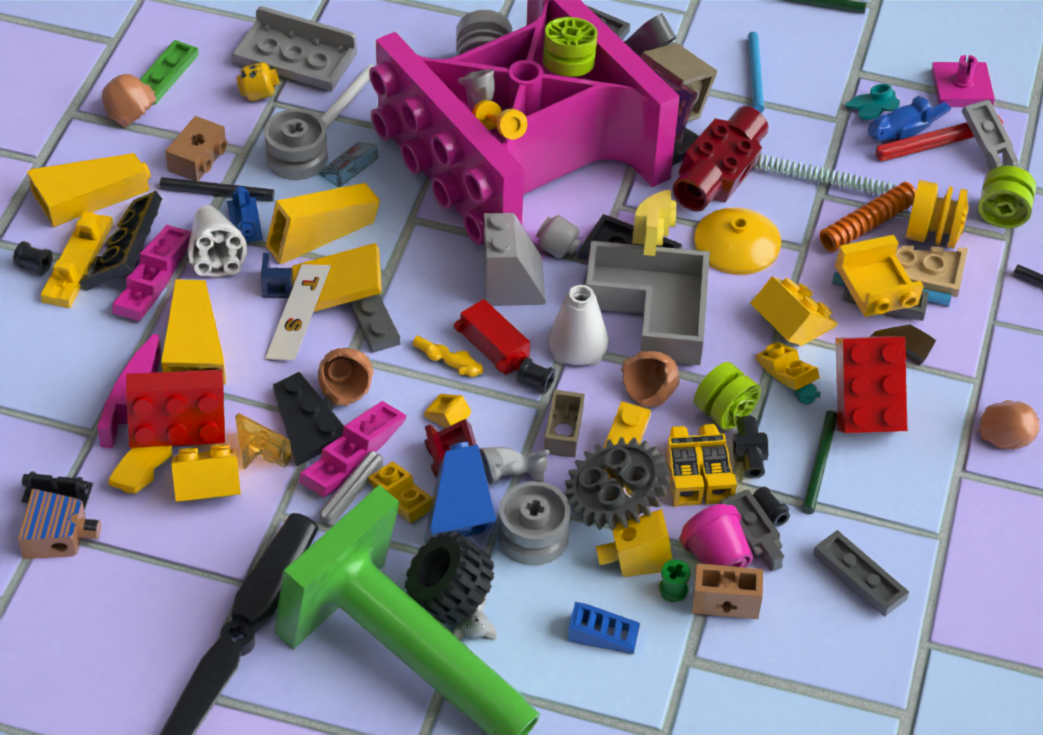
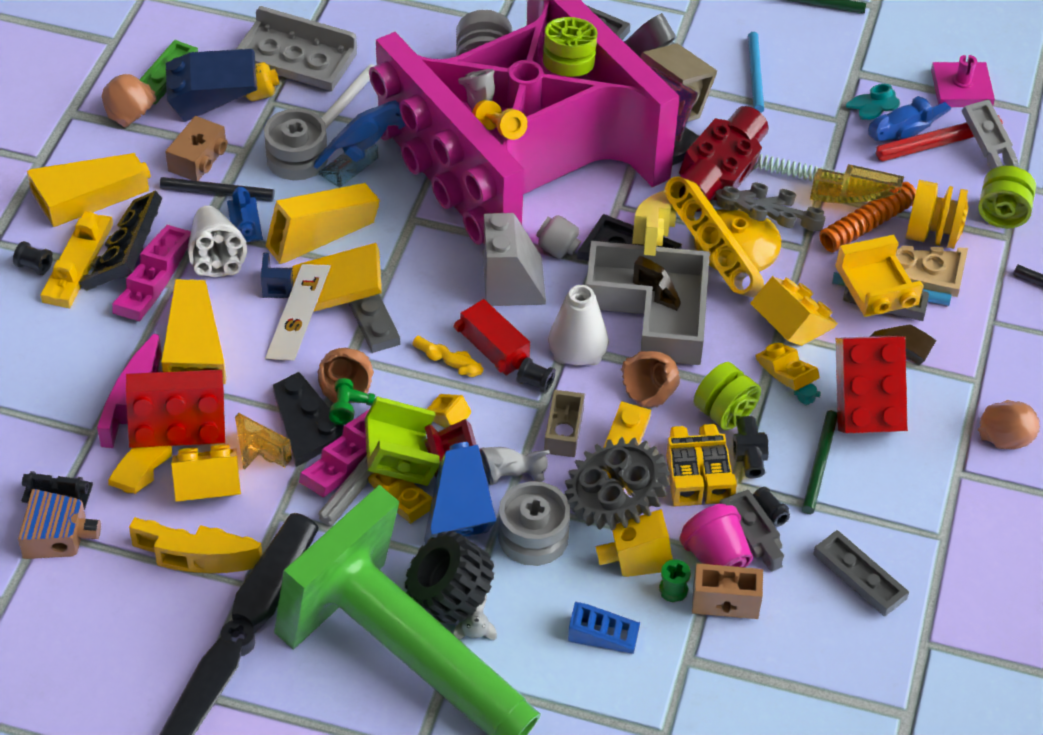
(205, 552): none -> yellow slope
(209, 80): none -> dark blue slope
(342, 411): none -> green piece
(363, 132): none -> blue animal
(397, 441): none -> lime panel
(651, 274): none -> dark brown slope
(725, 242): none -> yellow beam
(757, 209): none -> dark grey plant
(855, 185): none -> clear yellow slope

